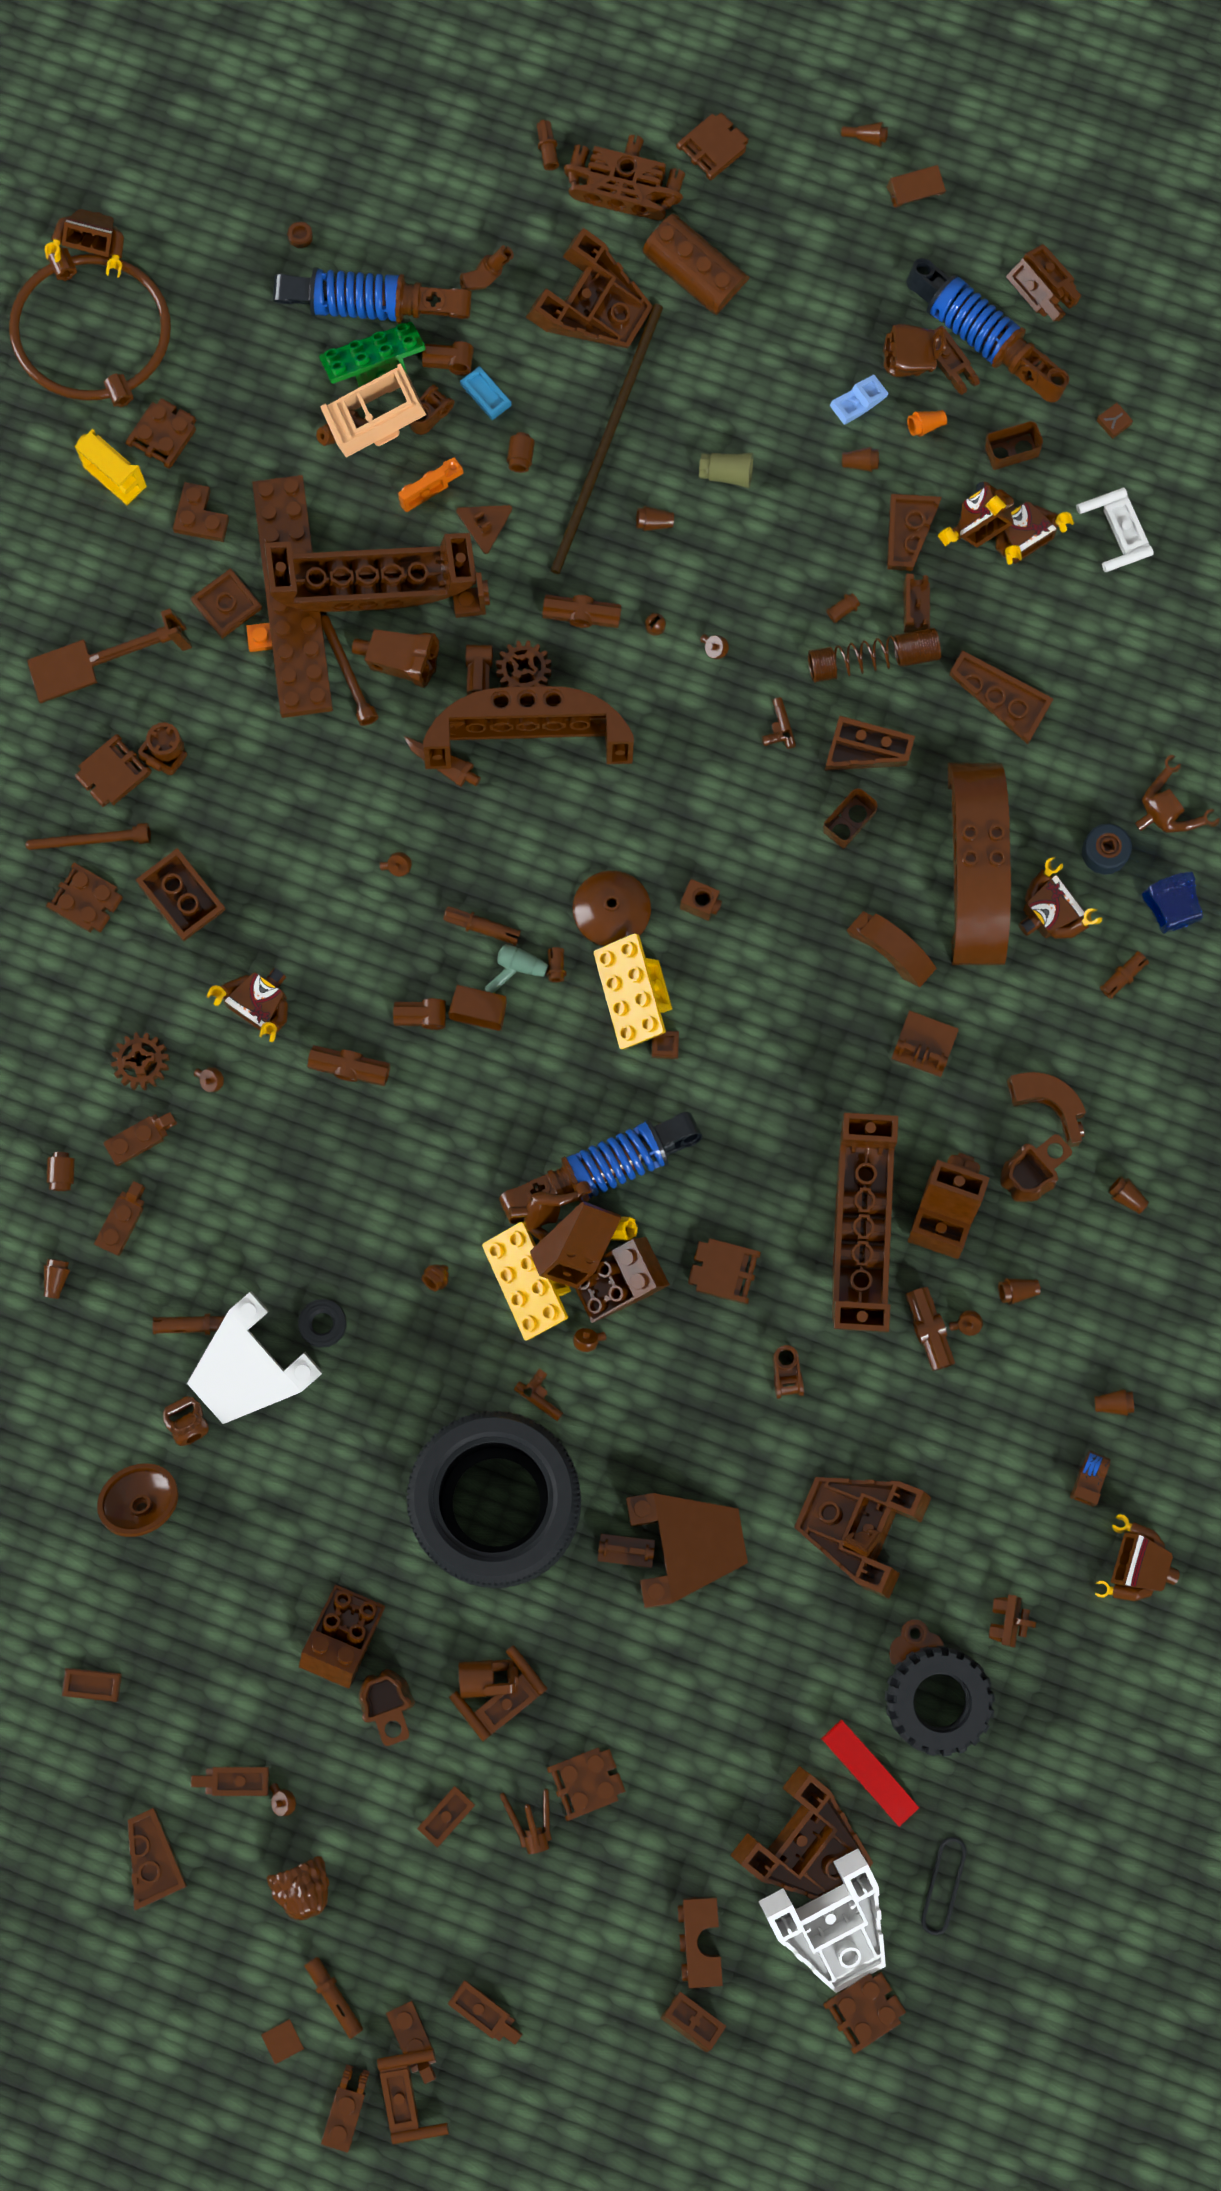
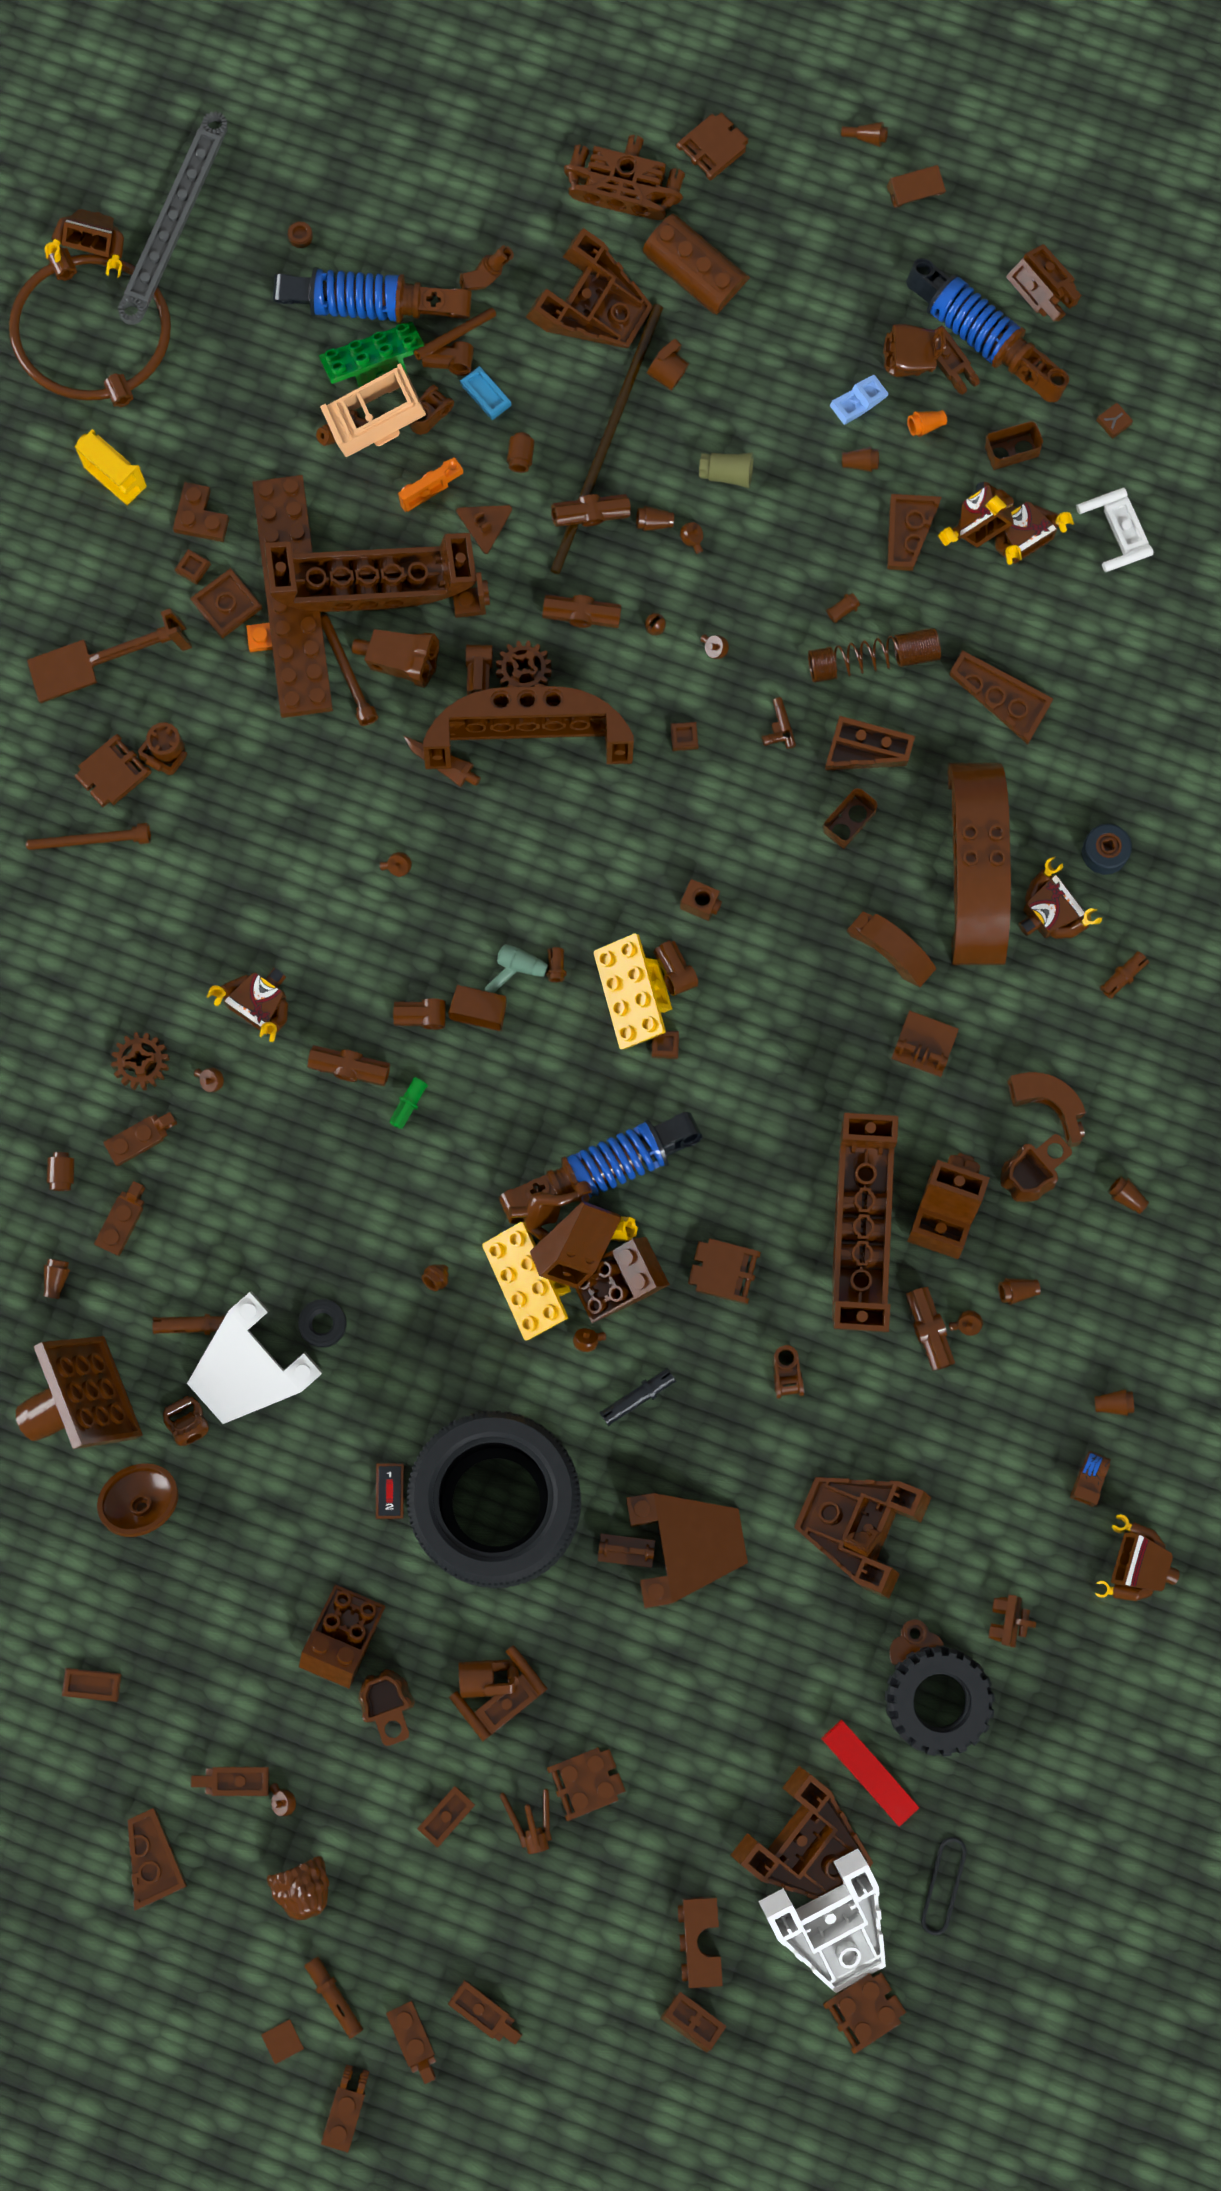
(81, 1396): none -> reddish brown piece
(85, 899): reddish brown plate -> none
(163, 432): reddish brown plate -> none
(172, 218): none -> dark grey plate
(180, 895): reddish brown brick -> none
(192, 567): none -> reddish brown tile
(390, 1491): none -> tile
(400, 2097): reddish brown plate -> none
(408, 1103): none -> green axle
(455, 333): none -> reddish brown piece
(481, 925): reddish brown axle -> none
(538, 1395): reddish brown hose -> none
(547, 145): reddish brown axle -> none
(590, 510): none -> reddish brown piece
(607, 924): reddish brown dish -> none
(638, 1396): none -> black pin
(668, 365): none -> reddish brown piece
(678, 975): none -> reddish brown piece
(684, 736): none -> reddish brown tile
(692, 536): none -> reddish brown piece
(916, 603): reddish brown hinge -> none
(1165, 808): reddish brown piece -> none
(1174, 902): clear blue piece -> none

